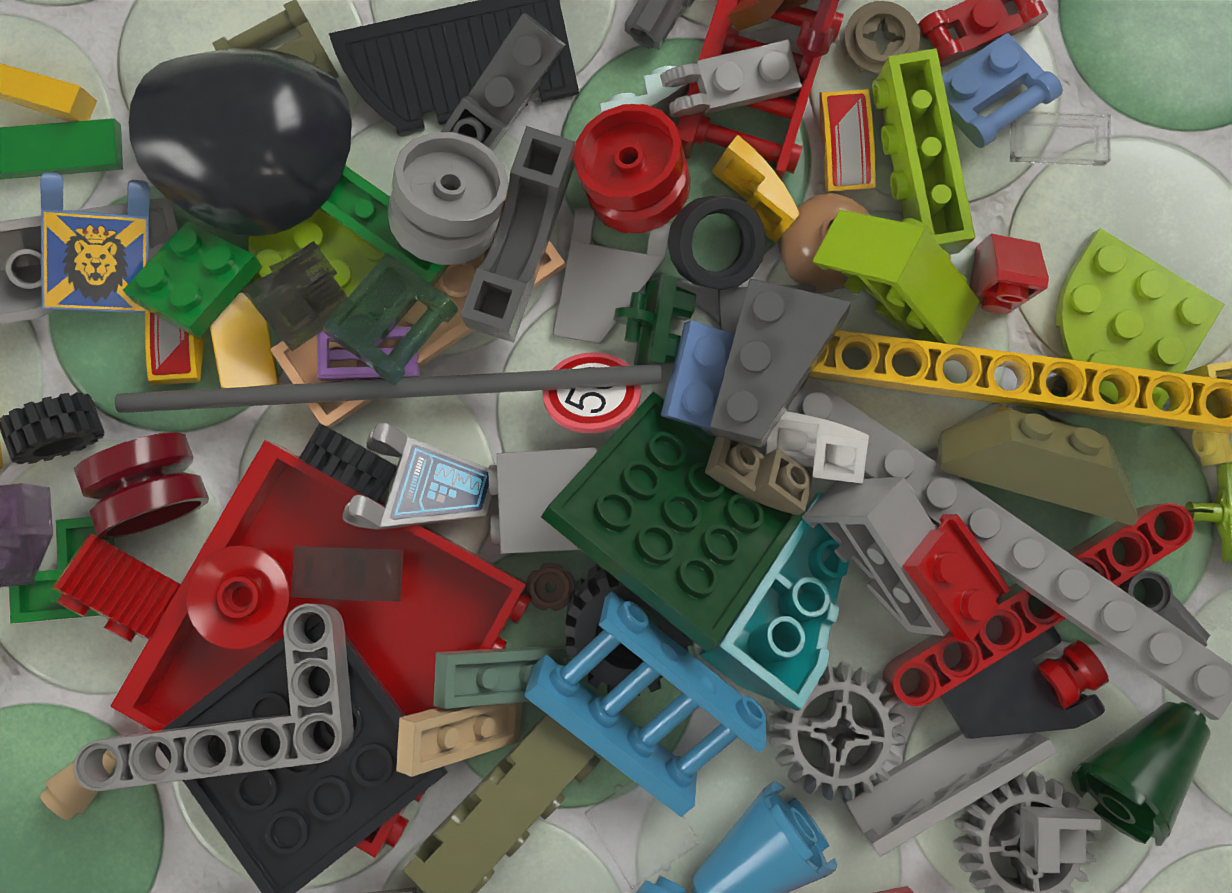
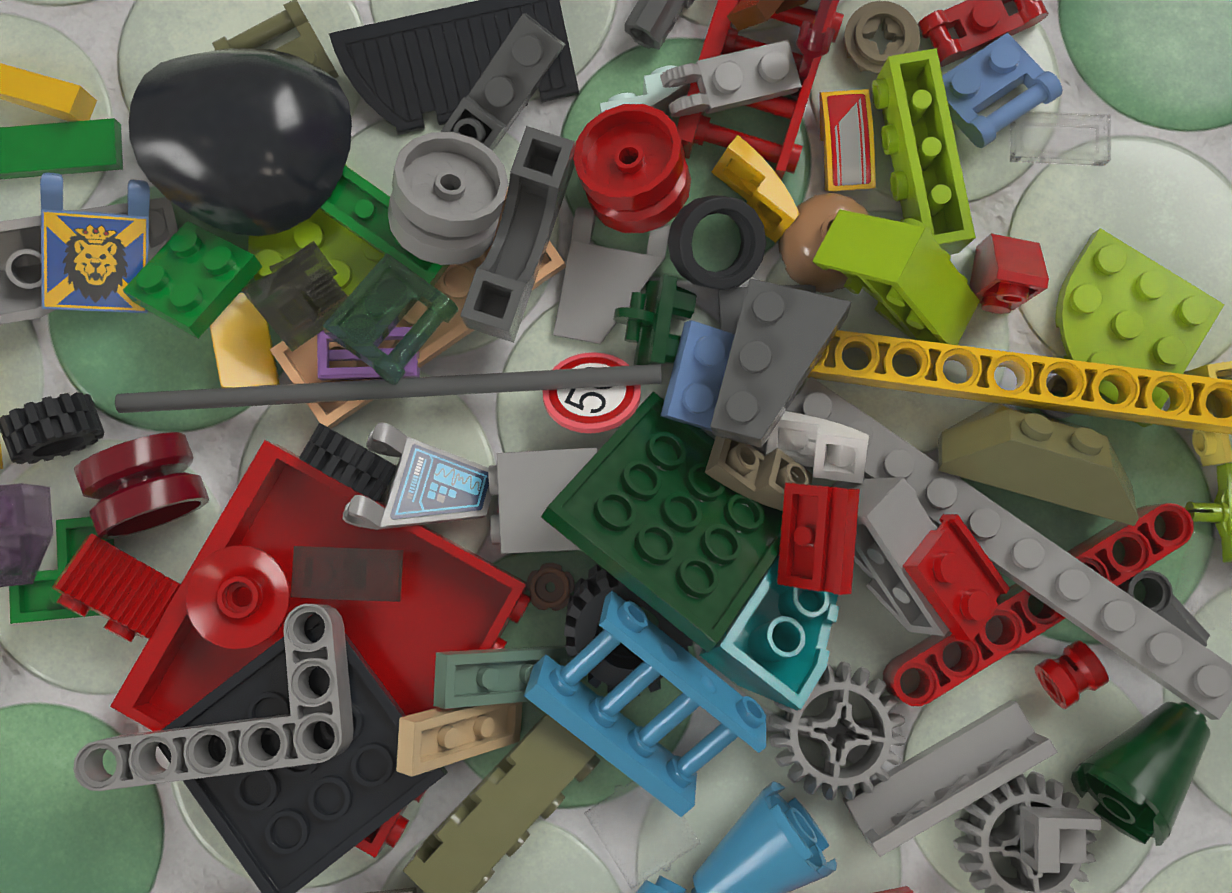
(66, 795): tan cone -> none
(171, 353): slope -> none
(818, 538): none -> red plate
(1016, 698): black flag -> none

